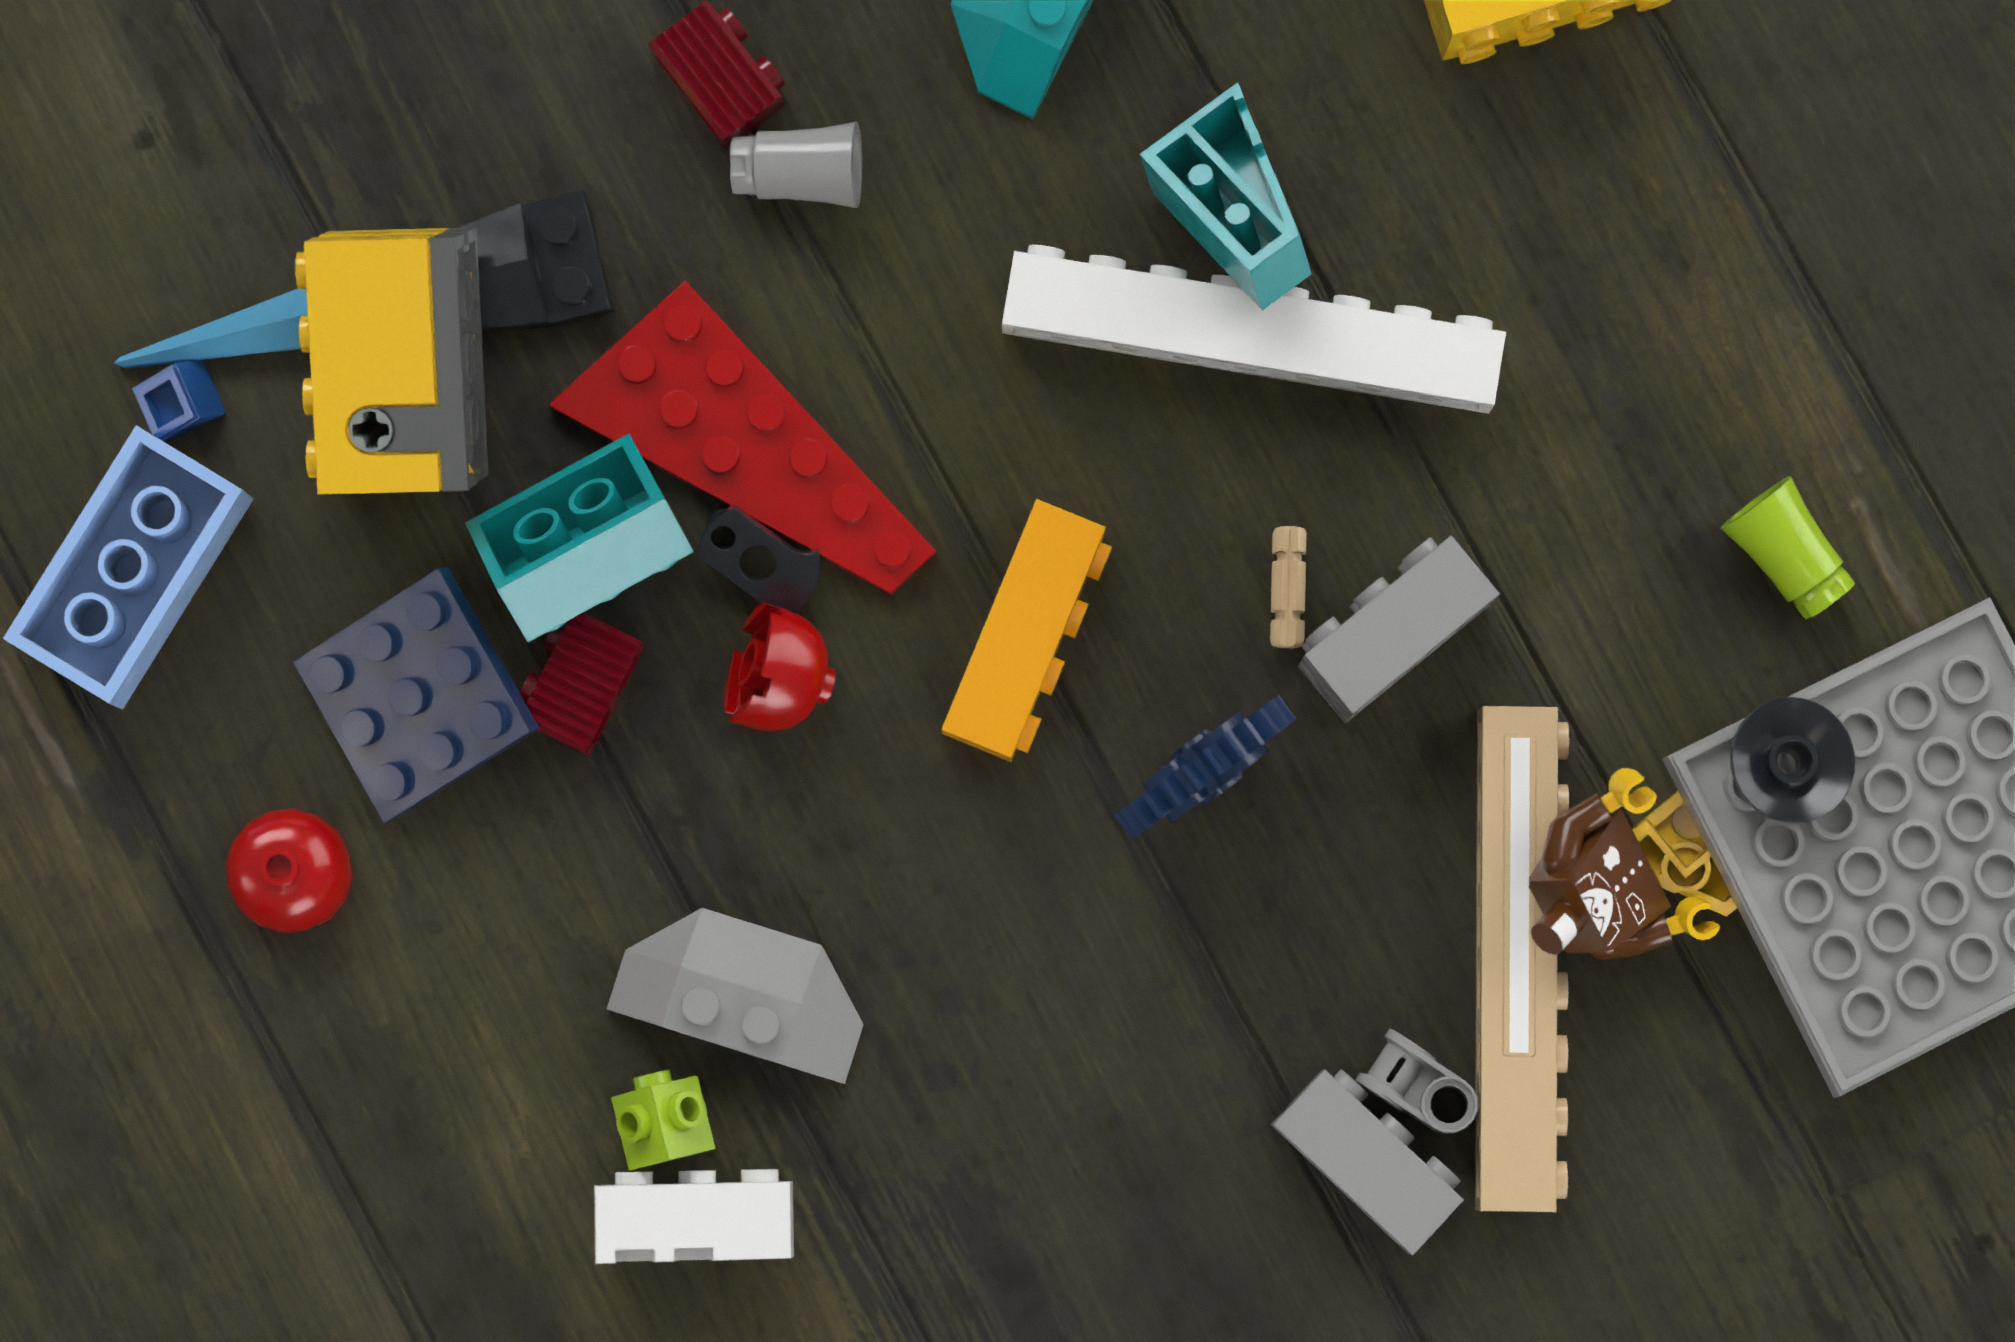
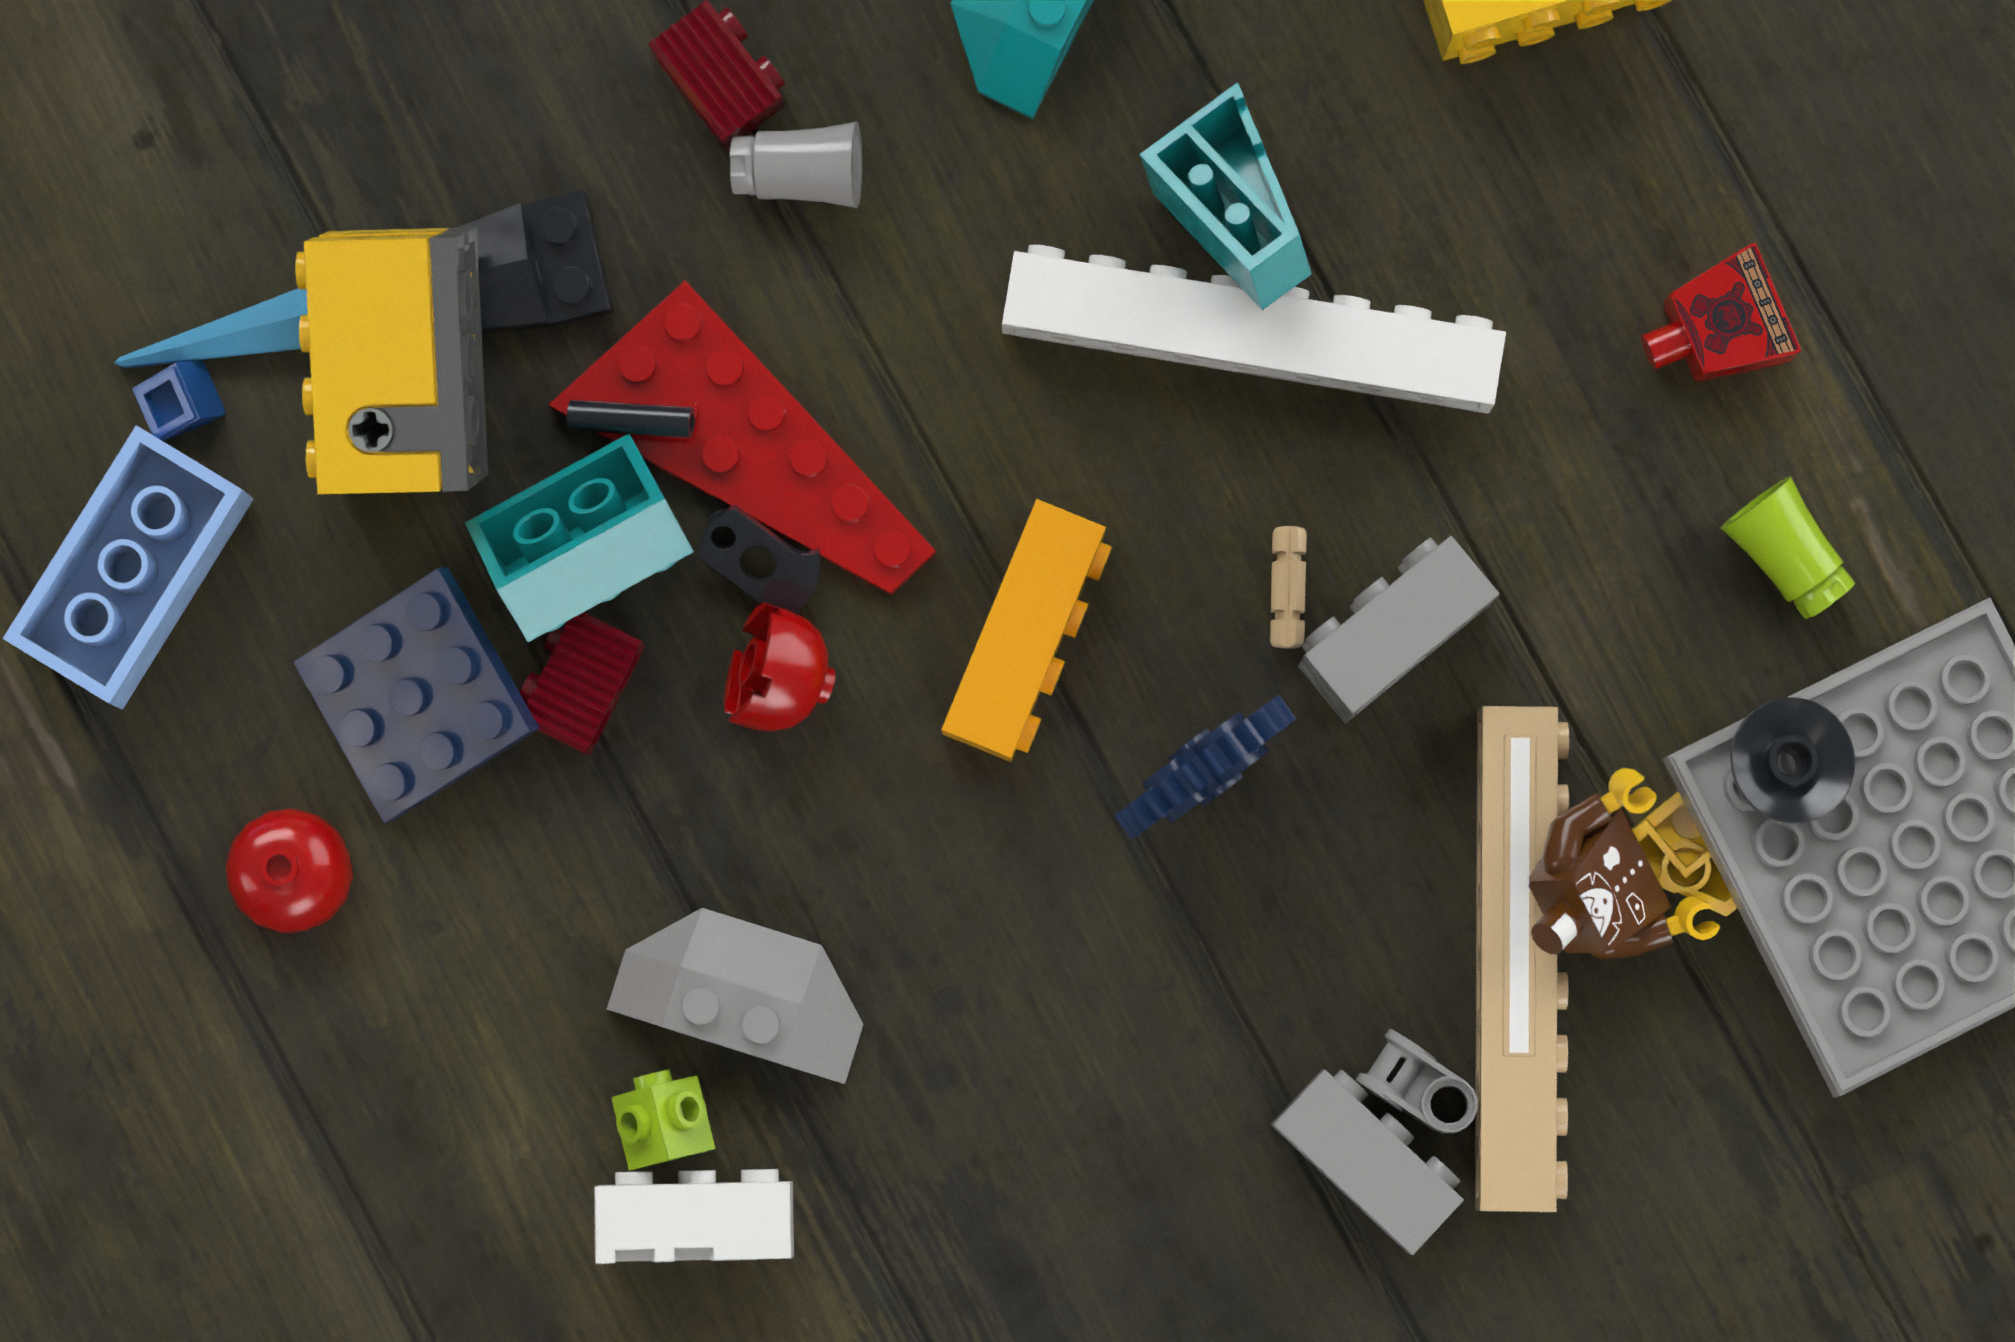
(631, 418): none -> black piece
(1725, 321): none -> torso

